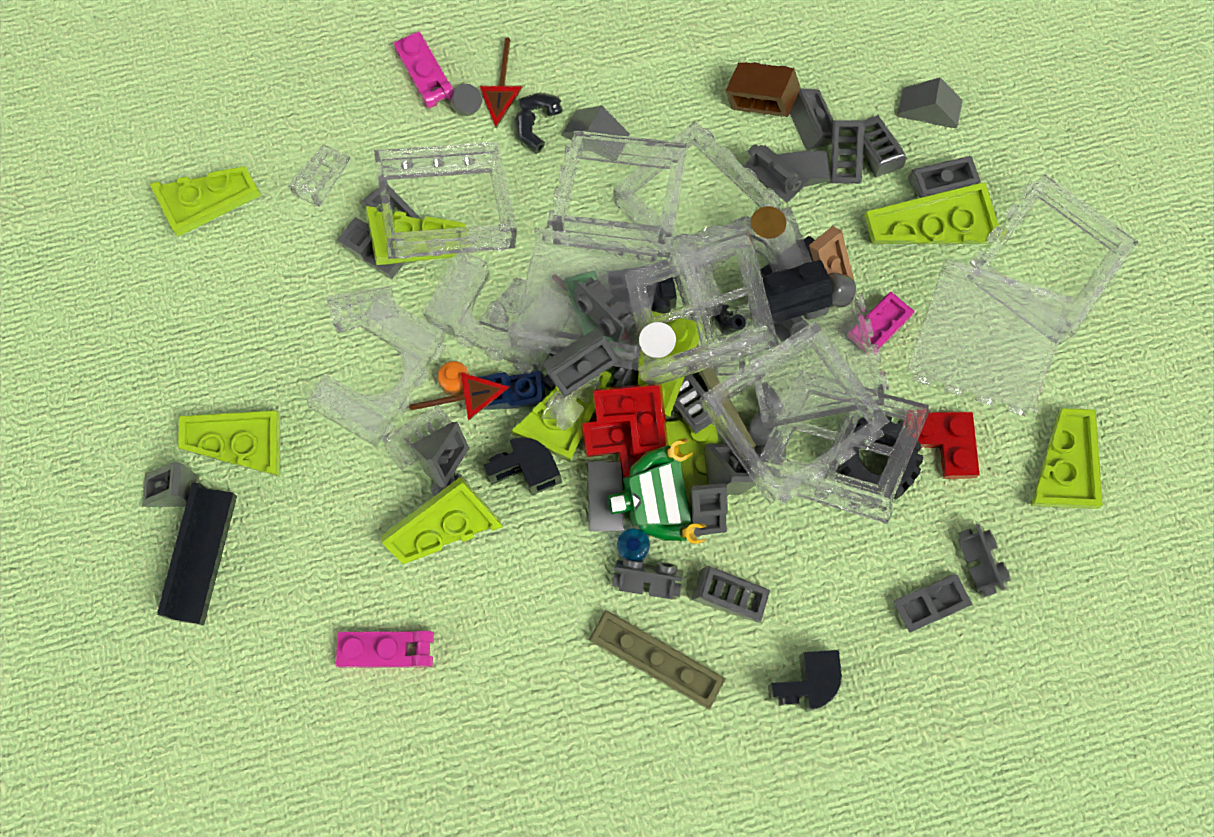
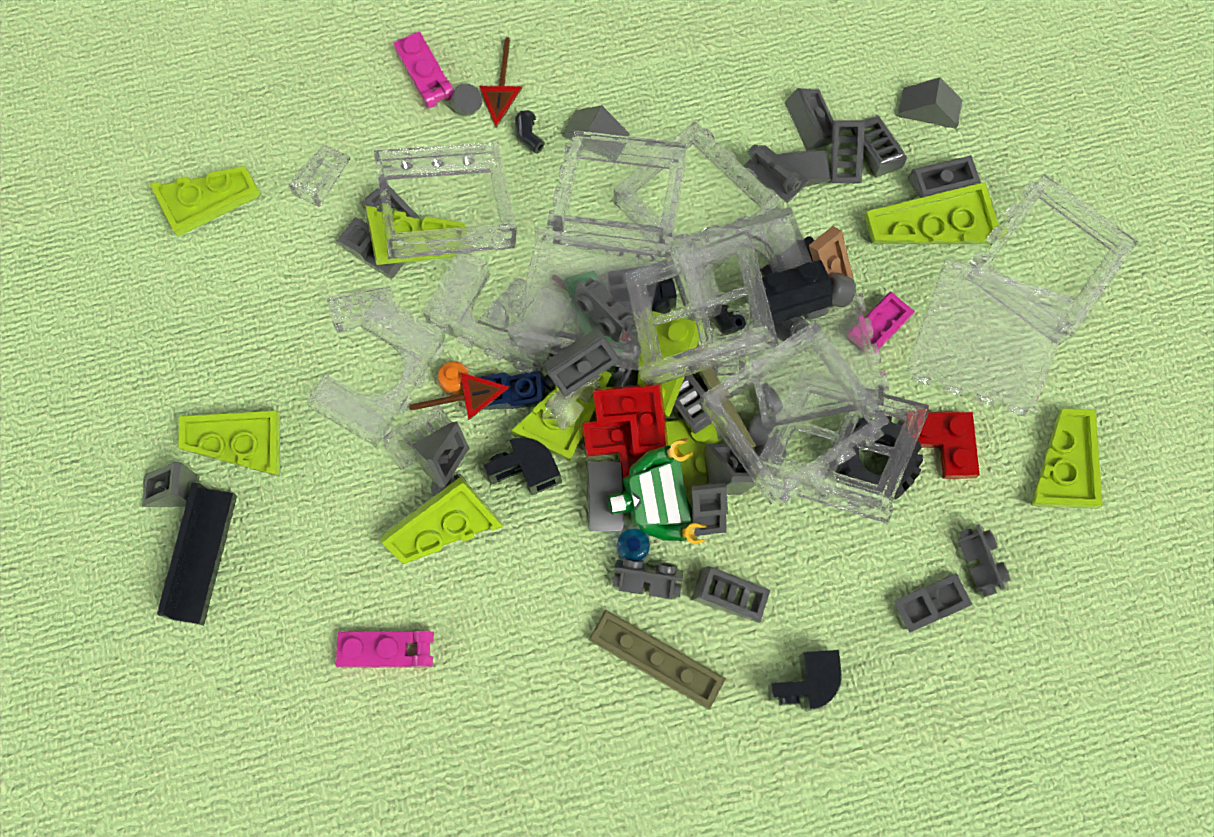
(541, 100): black arm -> none
(657, 339): white sticker -> none
(763, 88): reddish brown brick -> none
(768, 222): pearl gold sticker -> none

